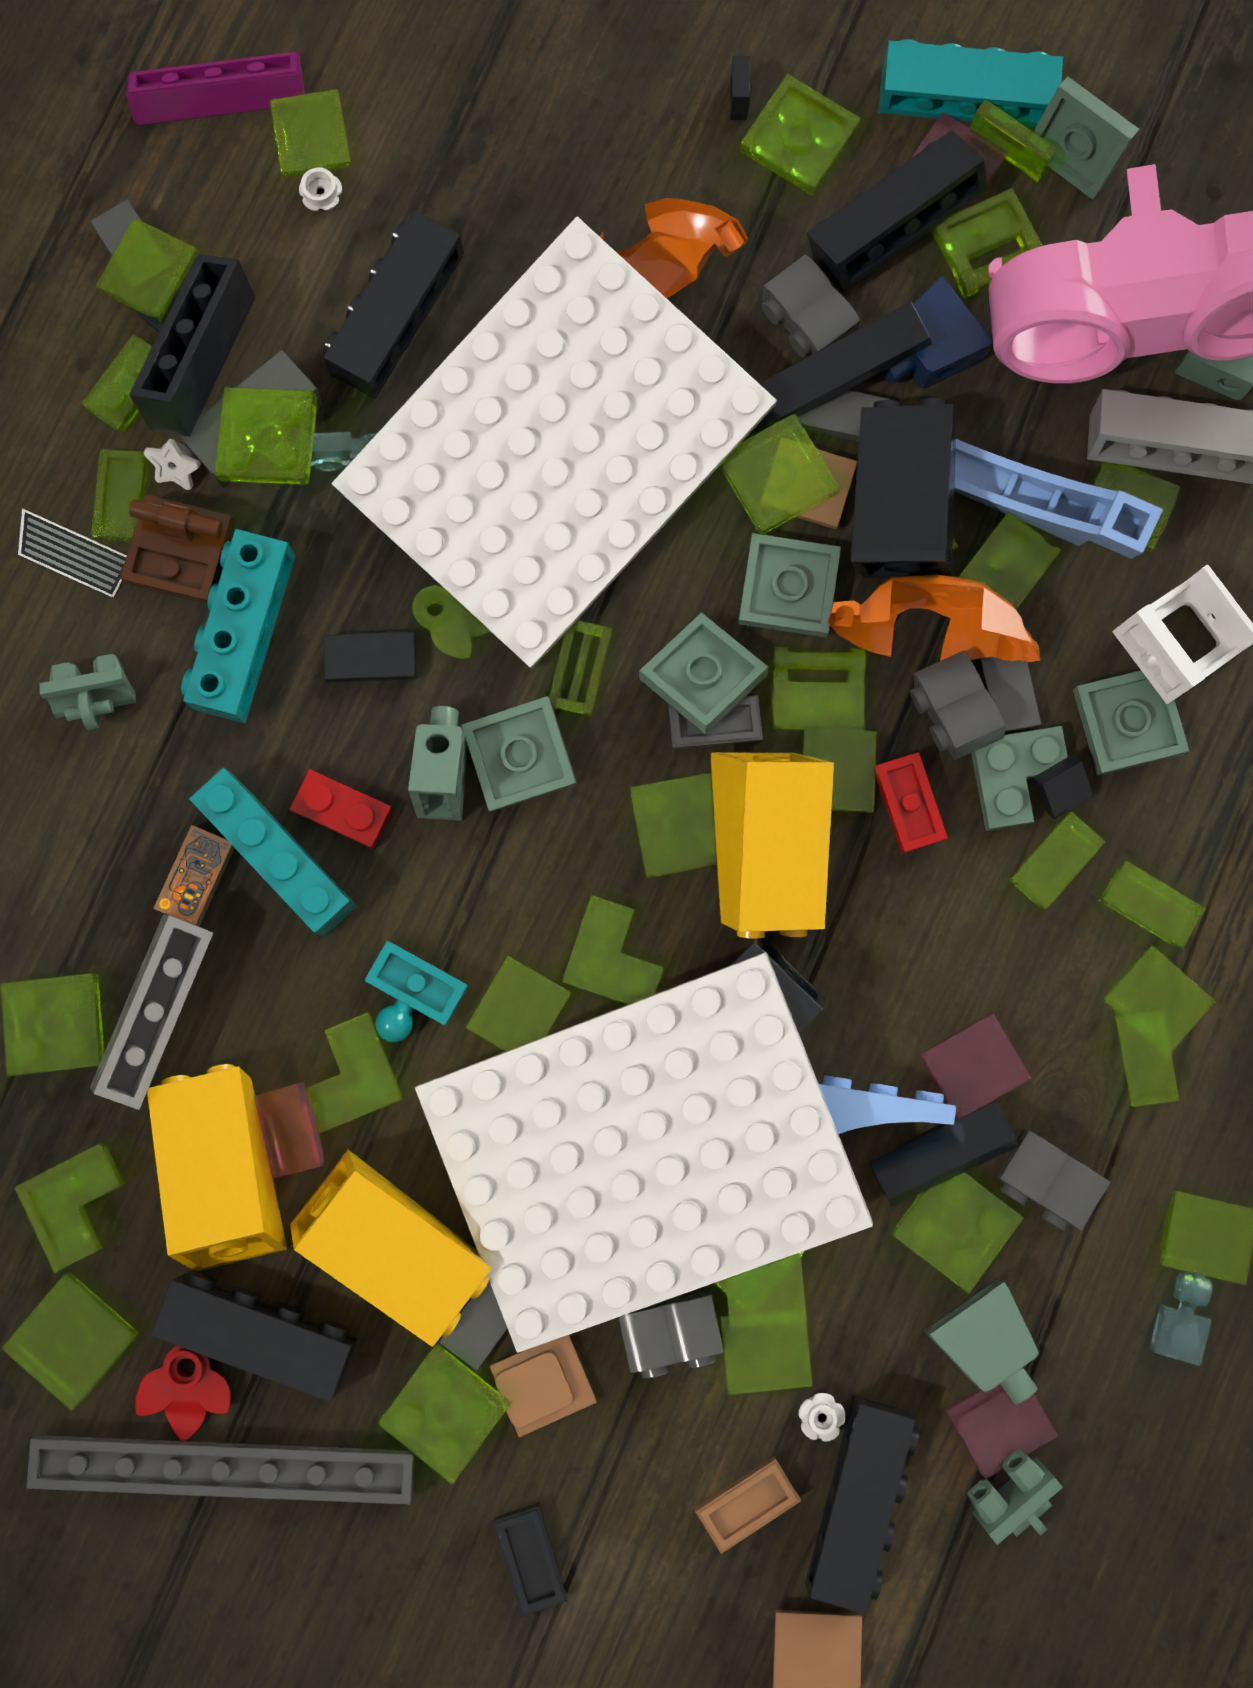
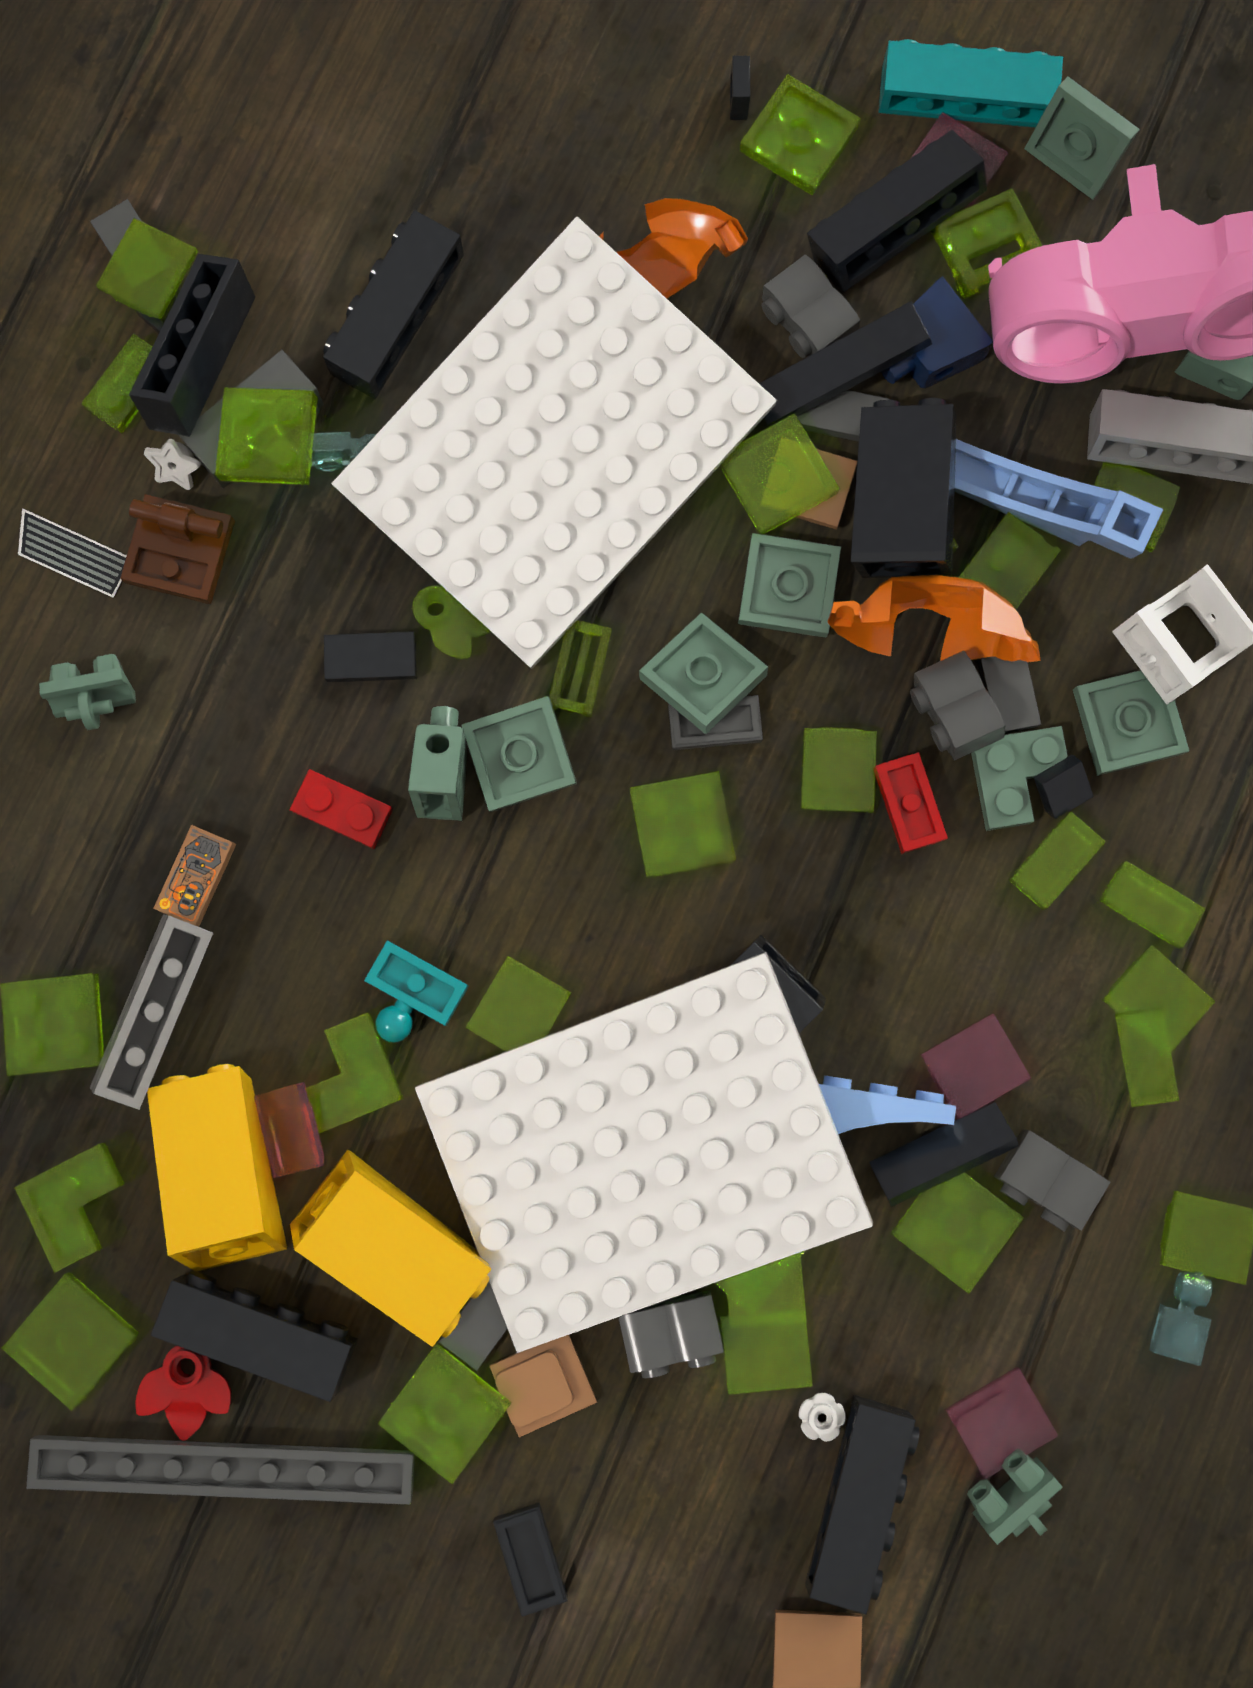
(119, 481): clear neon green tile -> none
(213, 87): magenta slope -> none
(238, 625): teal brick -> none
(273, 852): teal brick -> none
(310, 132): clear neon green piece -> none
(318, 179): white plate -> none
(597, 956): clear neon green plate -> none
(747, 1504): medium nougat tile -> none
(772, 841): yellow slope -> none
(818, 703): clear neon green plate -> none
(989, 1341): sand green torso -> none
(1024, 147): clear neon green tile -> none

